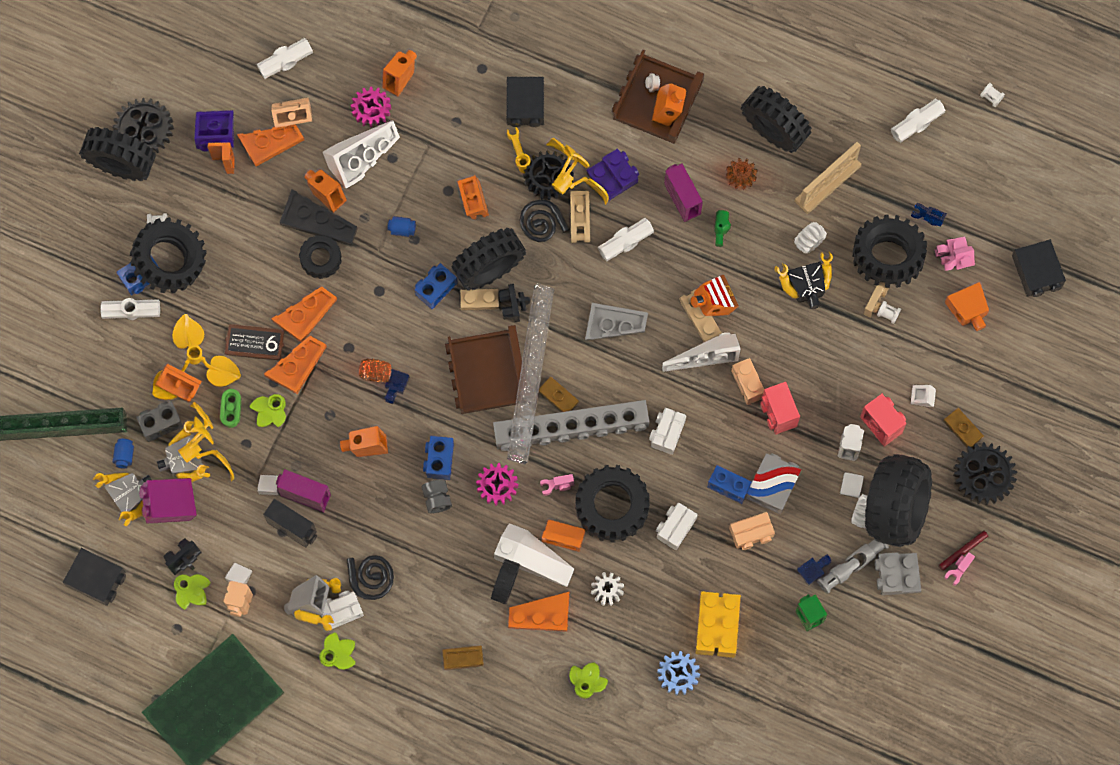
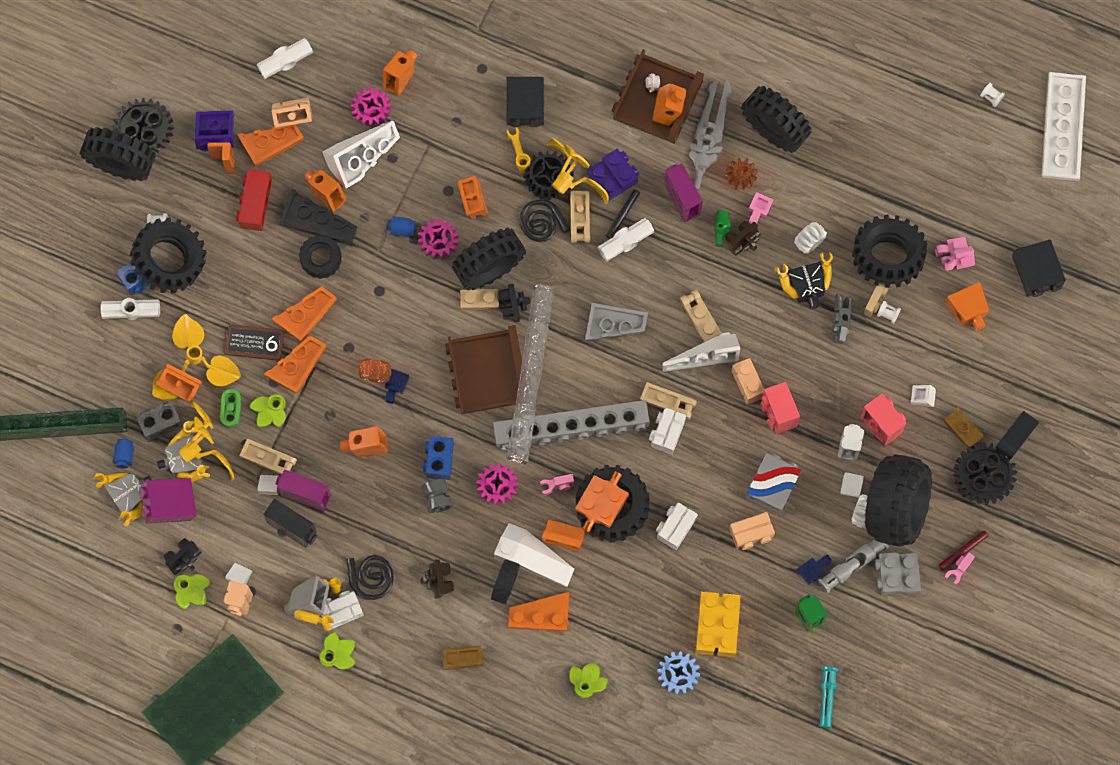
(94, 577): black brick -> none
(254, 200): none -> red brick
(266, 457): none -> tan plate
(435, 581): none -> dark brown hips
(438, 246): none -> dark pink gear
(439, 288): blue brick -> none
(558, 395): pearl gold plate -> none
(600, 585): white gear -> none
(601, 501): none -> orange plate
(623, 213): none -> black bar
(664, 398): none -> tan plate
(706, 154): none -> light grey sword
(715, 297): torso -> none
(729, 484): blue brick -> none
(744, 240): none -> dark brown hips
(759, 207): none -> bright pink plate
(828, 687): none -> teal pin
(829, 179): tan fence -> none
(841, 319): none -> dark grey hinge
(918, 120): white piece -> none
(931, 215): clear blue plate -> none
(1017, 435): none -> black beam
(1063, 126): none -> white tile

